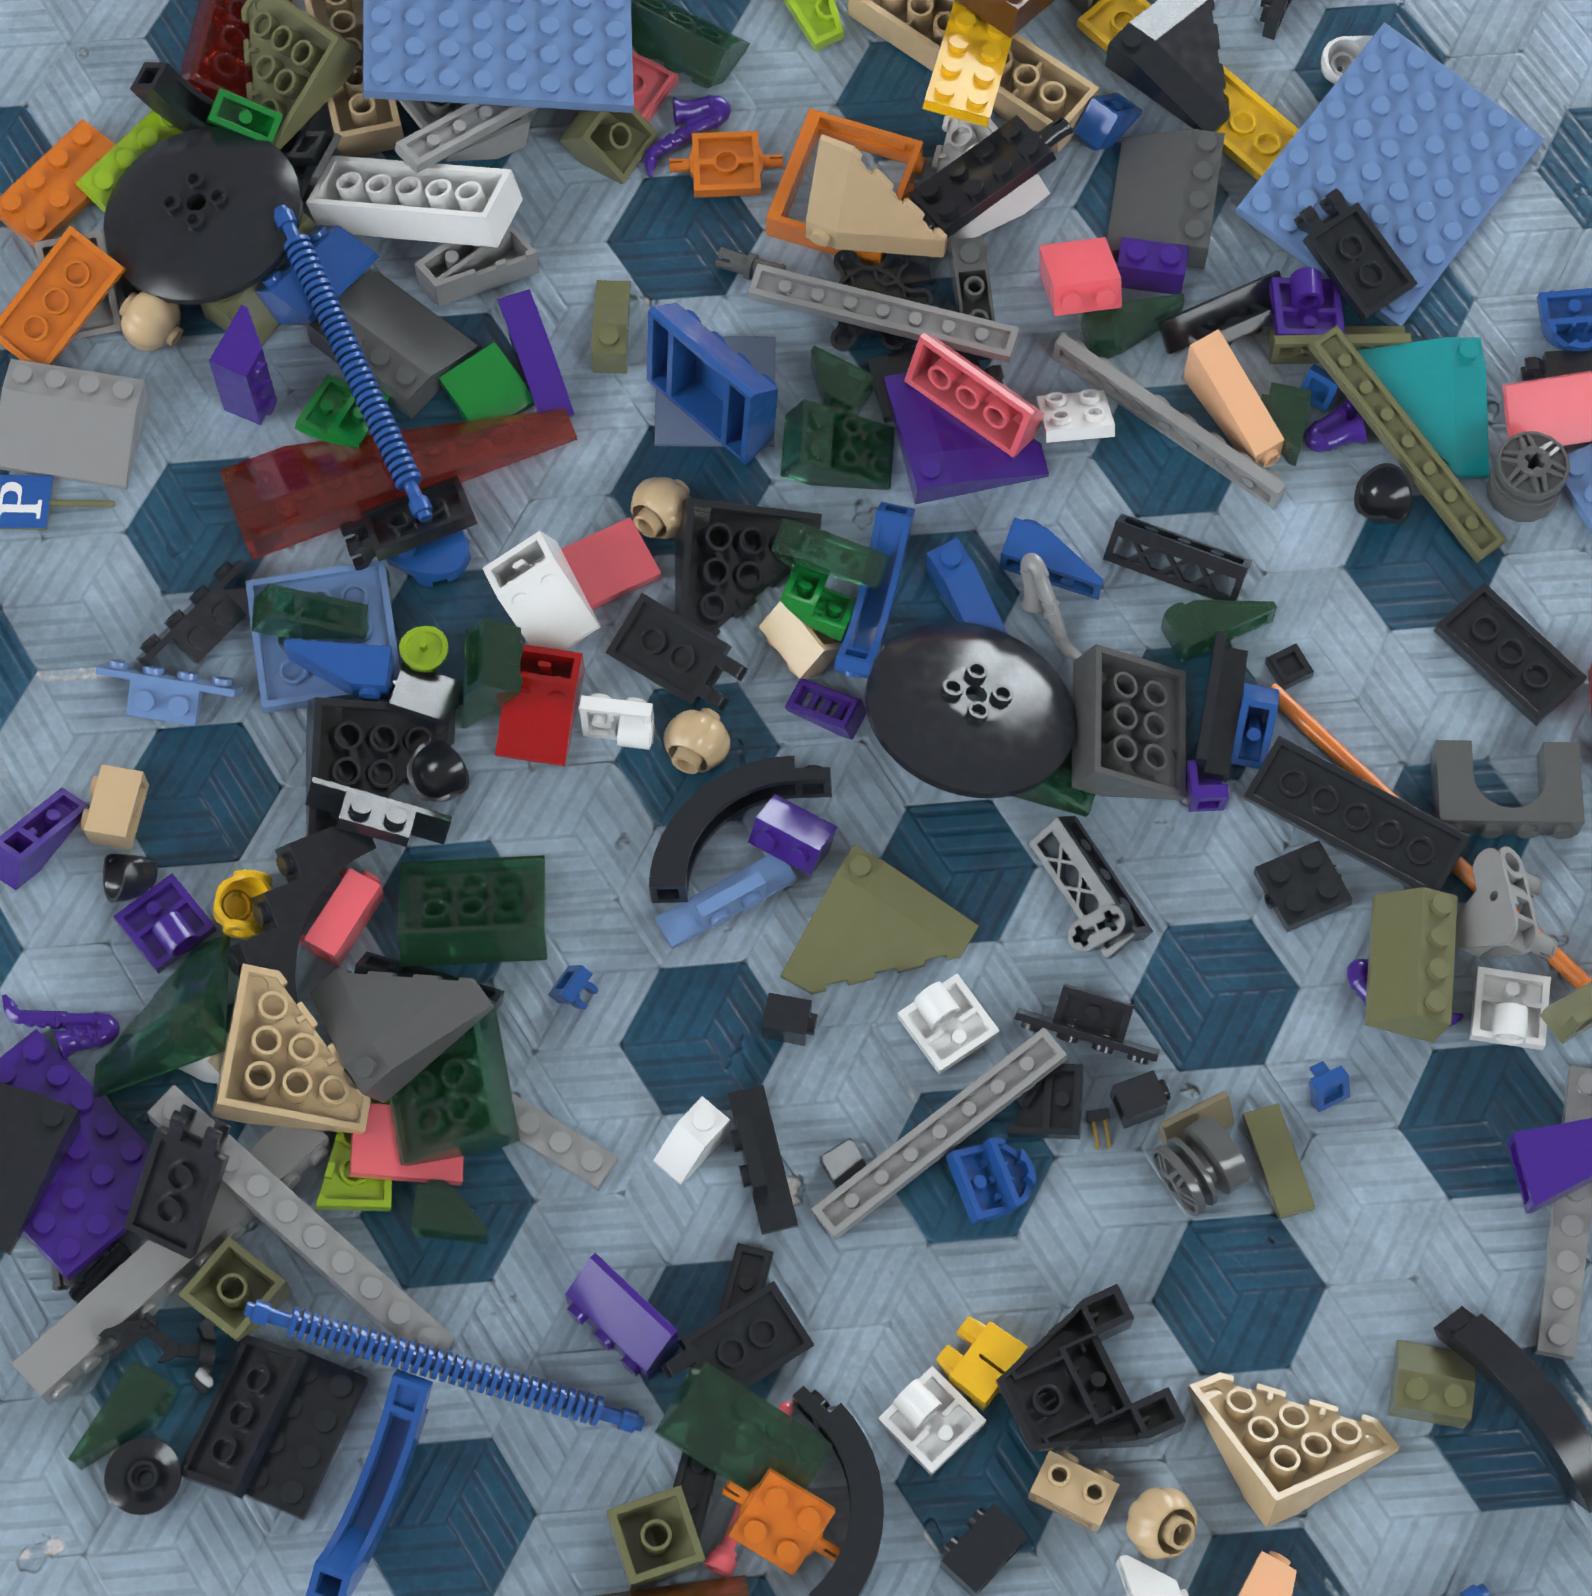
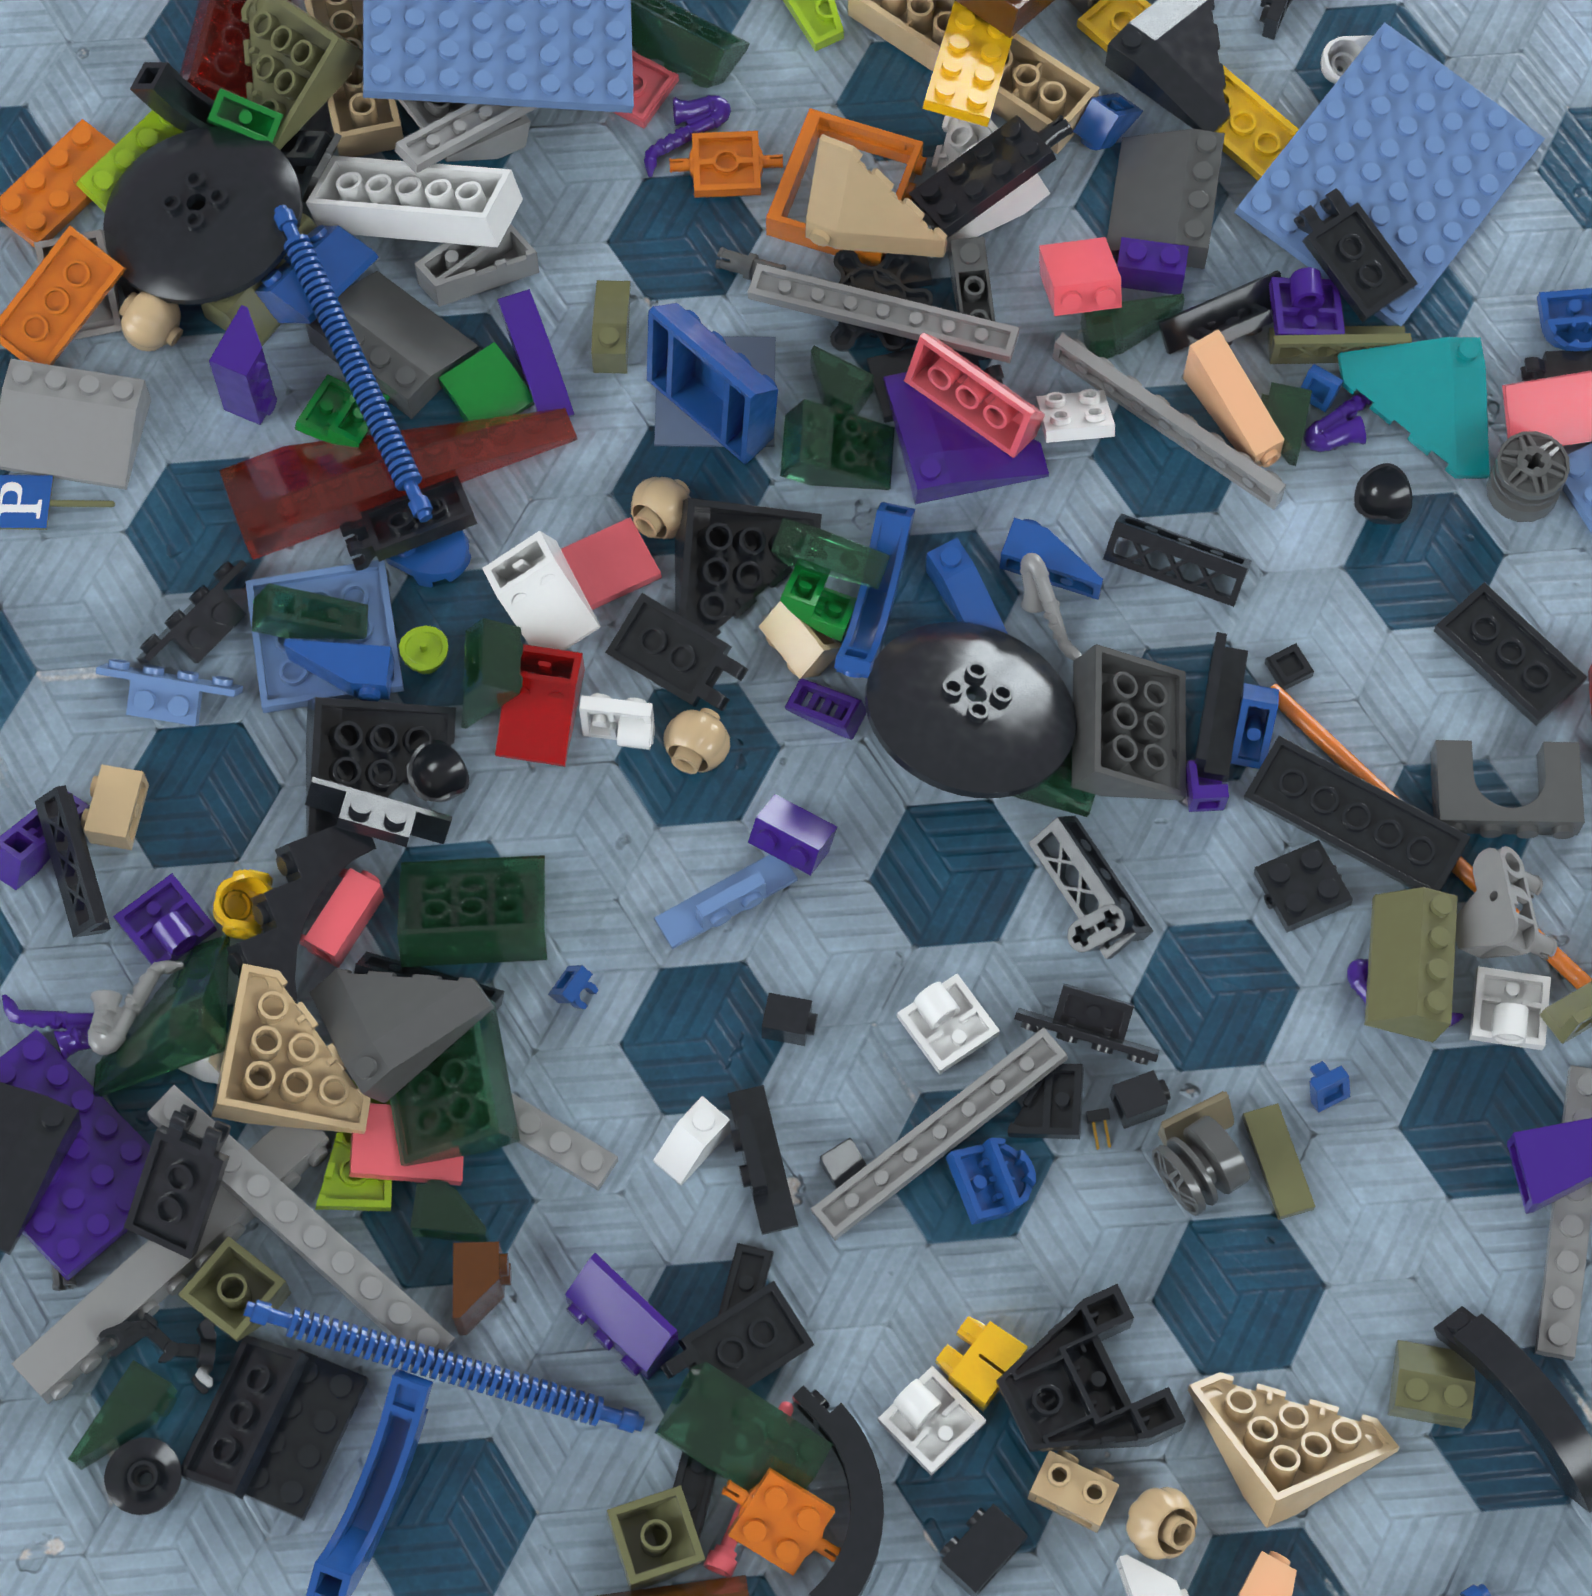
(72, 863): none -> black fence
(100, 1271): black axle -> none
(113, 1022): none -> light grey piece
(128, 876): black helmet -> none
(425, 695): piece -> none
(478, 1281): none -> reddish brown slope
(609, 141): olive slope -> none
(715, 806): black arch -> none
(872, 924): olive slope -> none
(1194, 625): clear green slope -> none
(1407, 444): olive tile -> none

